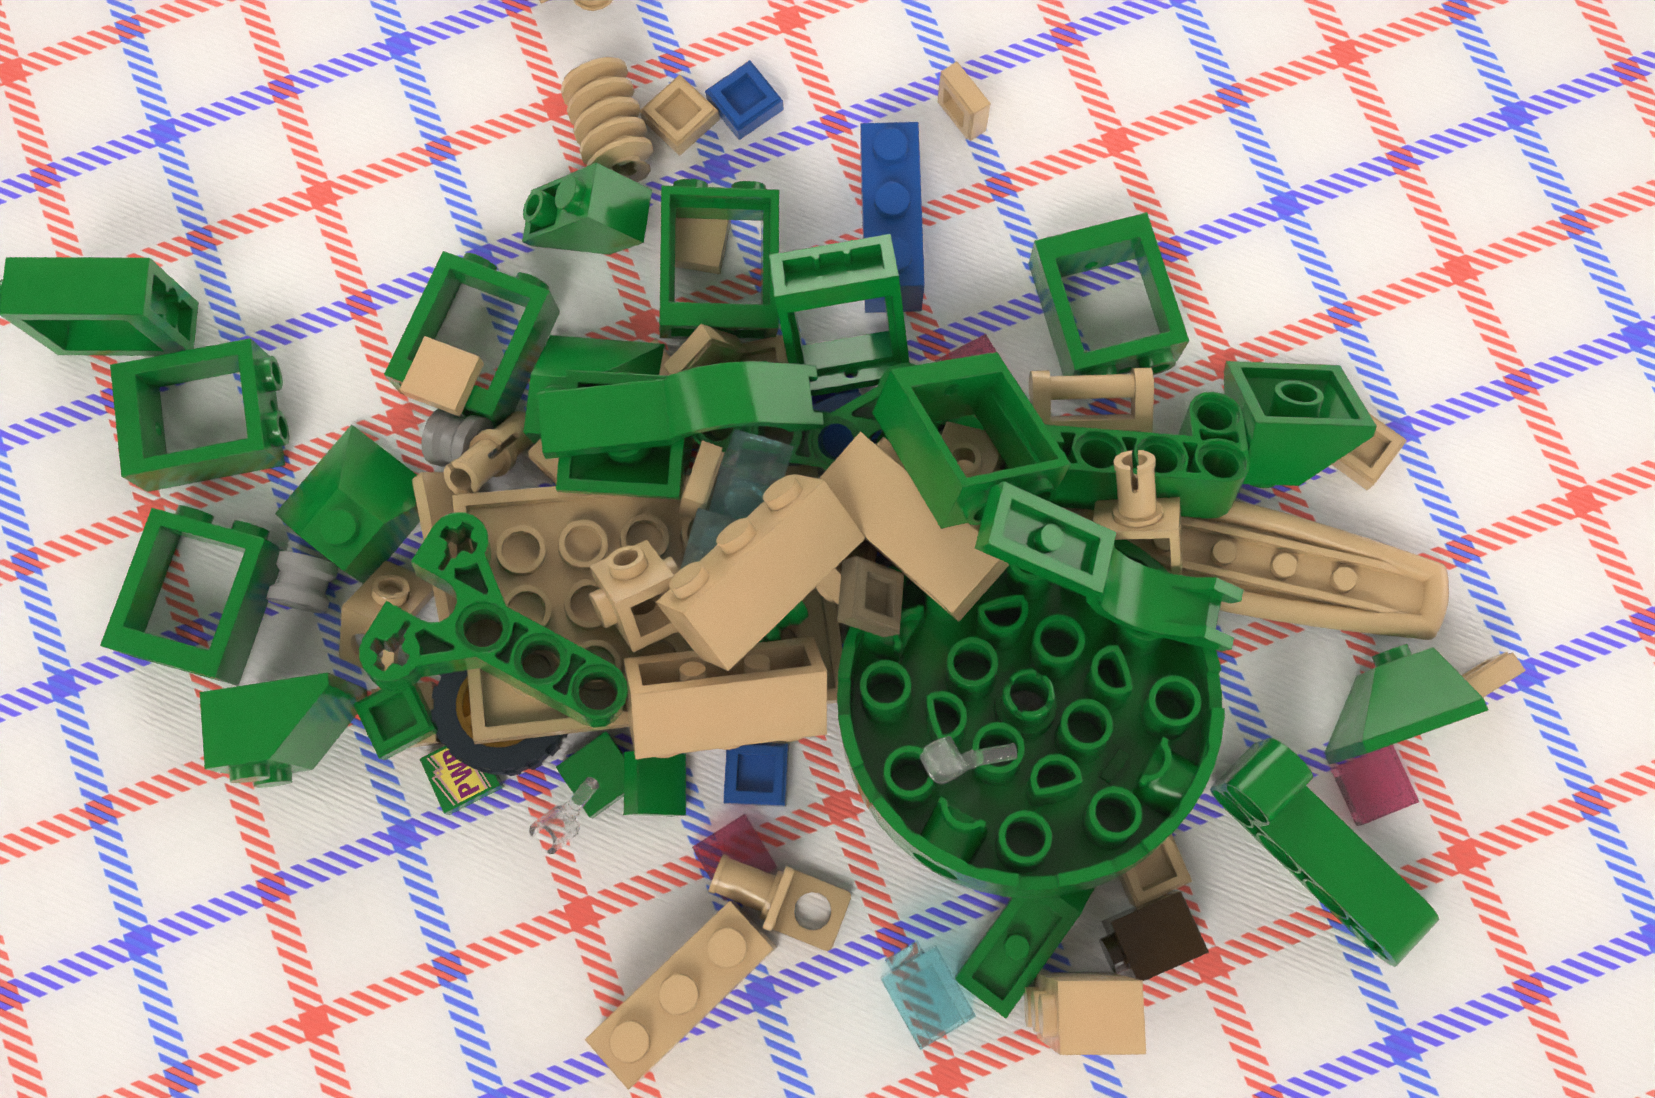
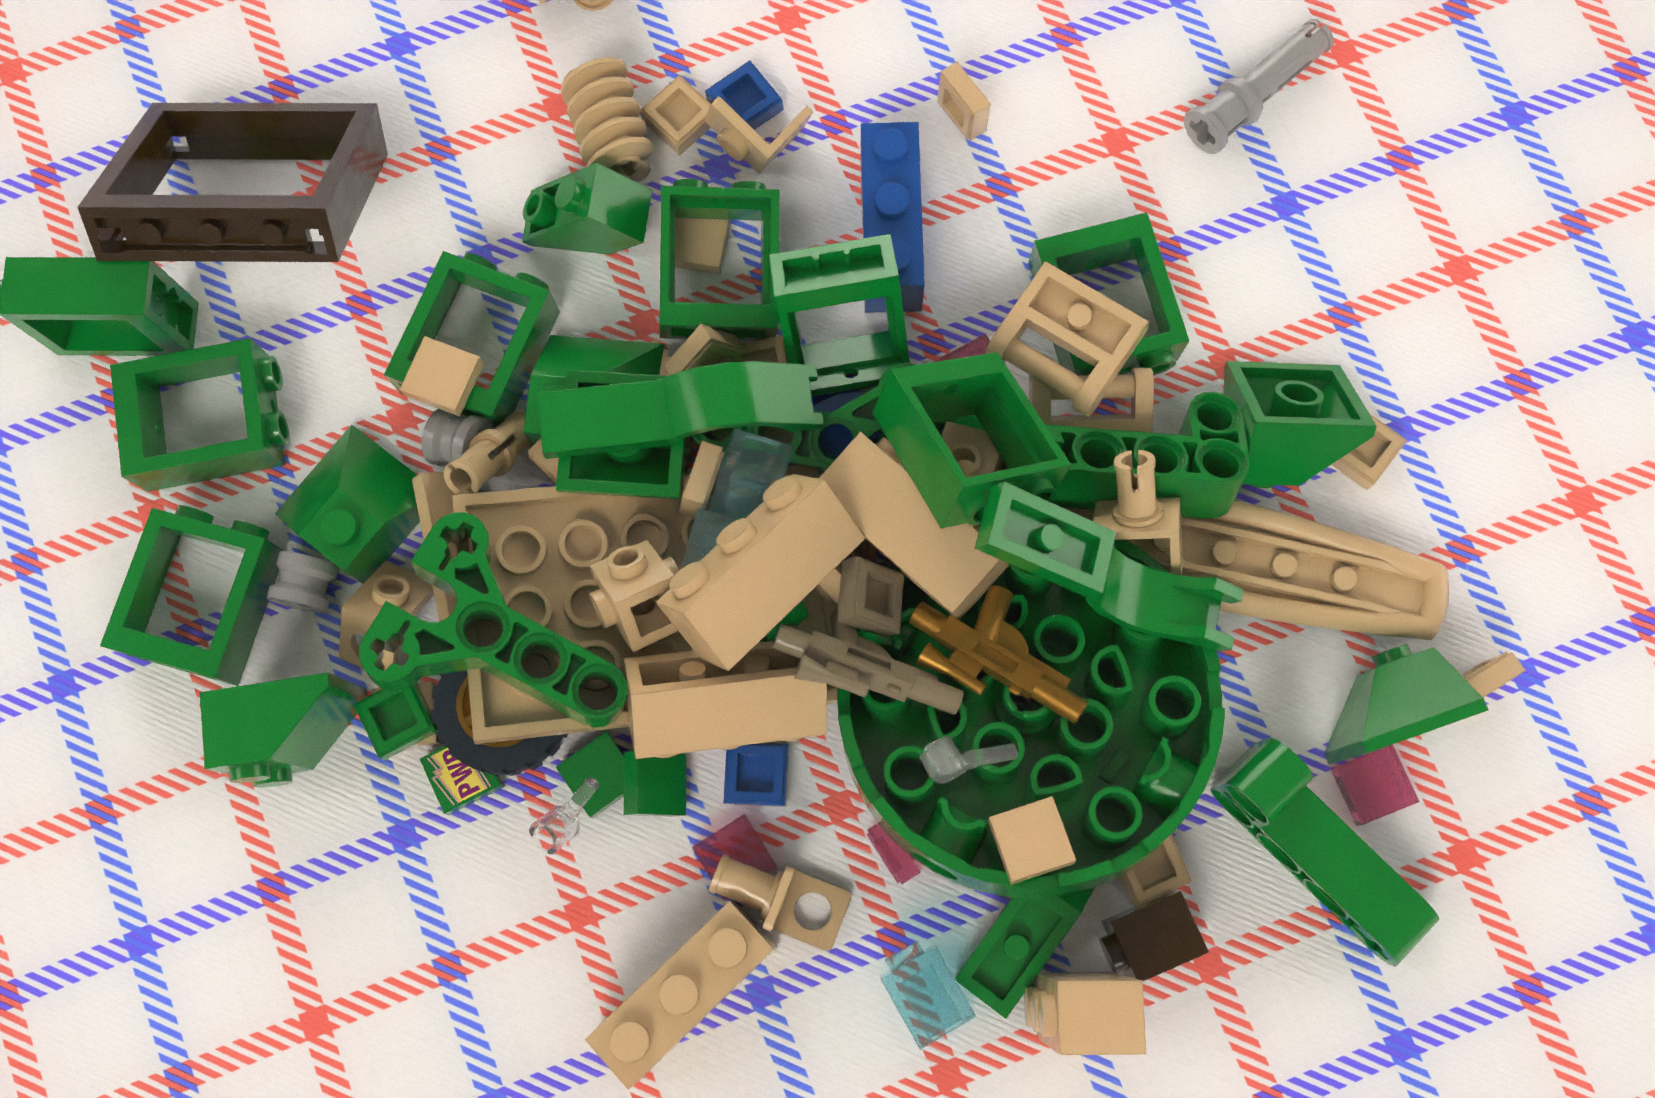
(236, 225): none -> dark brown window
(743, 142): none -> tan bracket
(861, 666): none -> dark tan piece
(893, 854): none -> clear pink tile
(997, 651): none -> pearl gold piece
(1031, 840): none -> tan tile
(1076, 321): none -> tan plate
(1242, 98): none -> light grey pin

